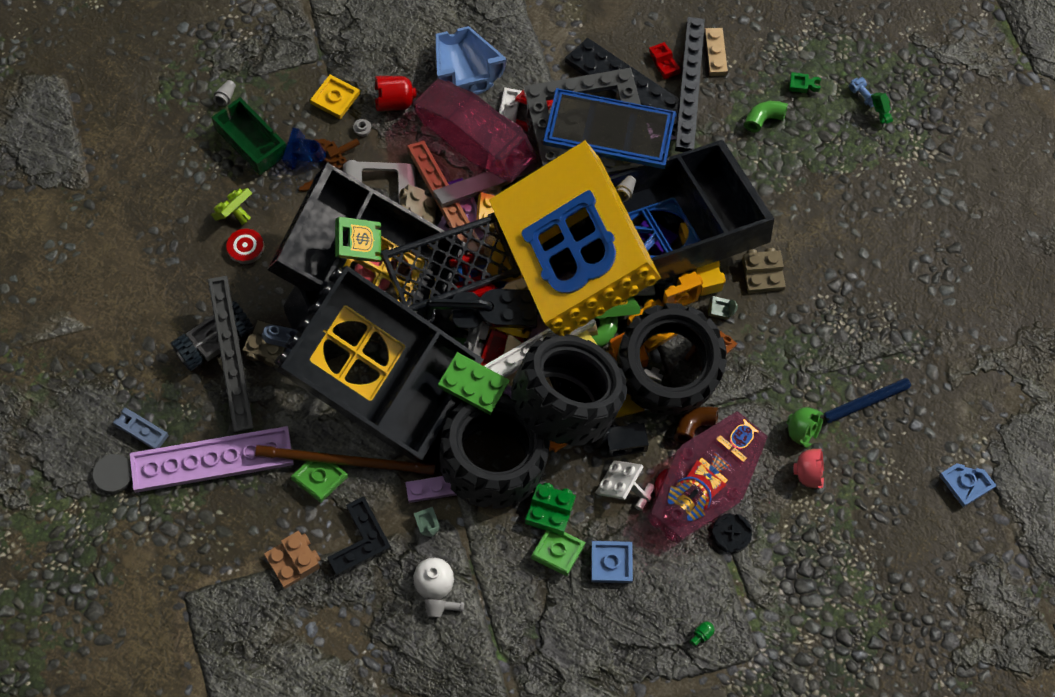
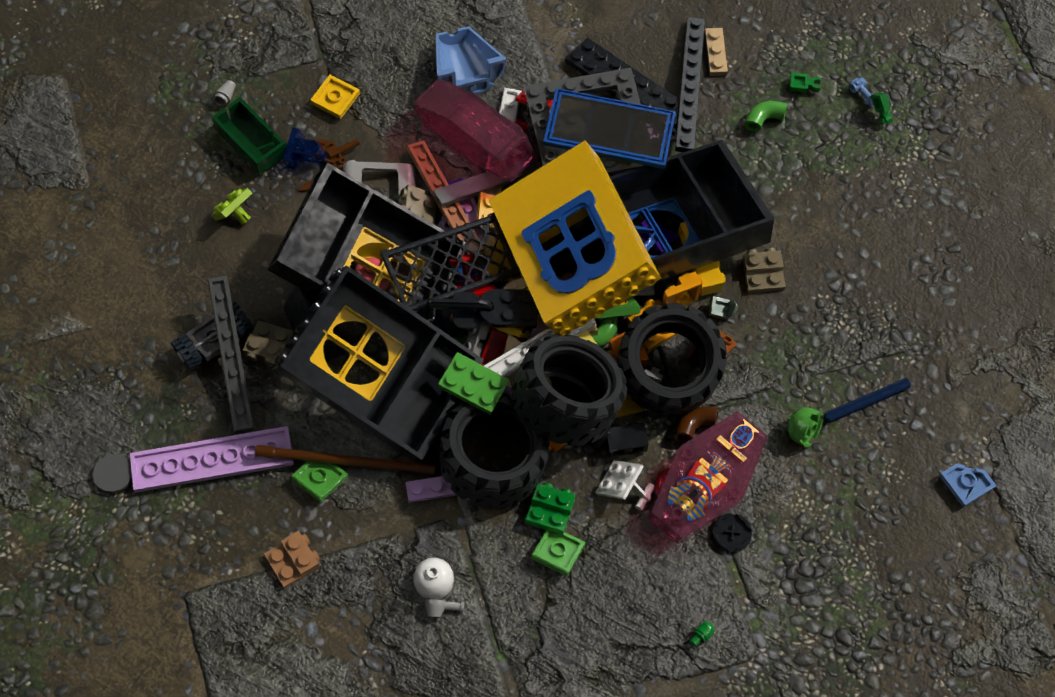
(140, 429): sand blue plate -> none
(245, 246): red tile -> none
(277, 335): sand blue plate -> none
(362, 131): light grey plate -> none
(363, 239): bright green container -> none
(372, 545): black plate -> none
(394, 93): red cylinder -> none
(427, 522): sand green plate -> none
(611, 562): medium blue plate -> none
(626, 188): light grey cone -> none
(664, 60): red slope -> none
(810, 468): coral cylinder -> none

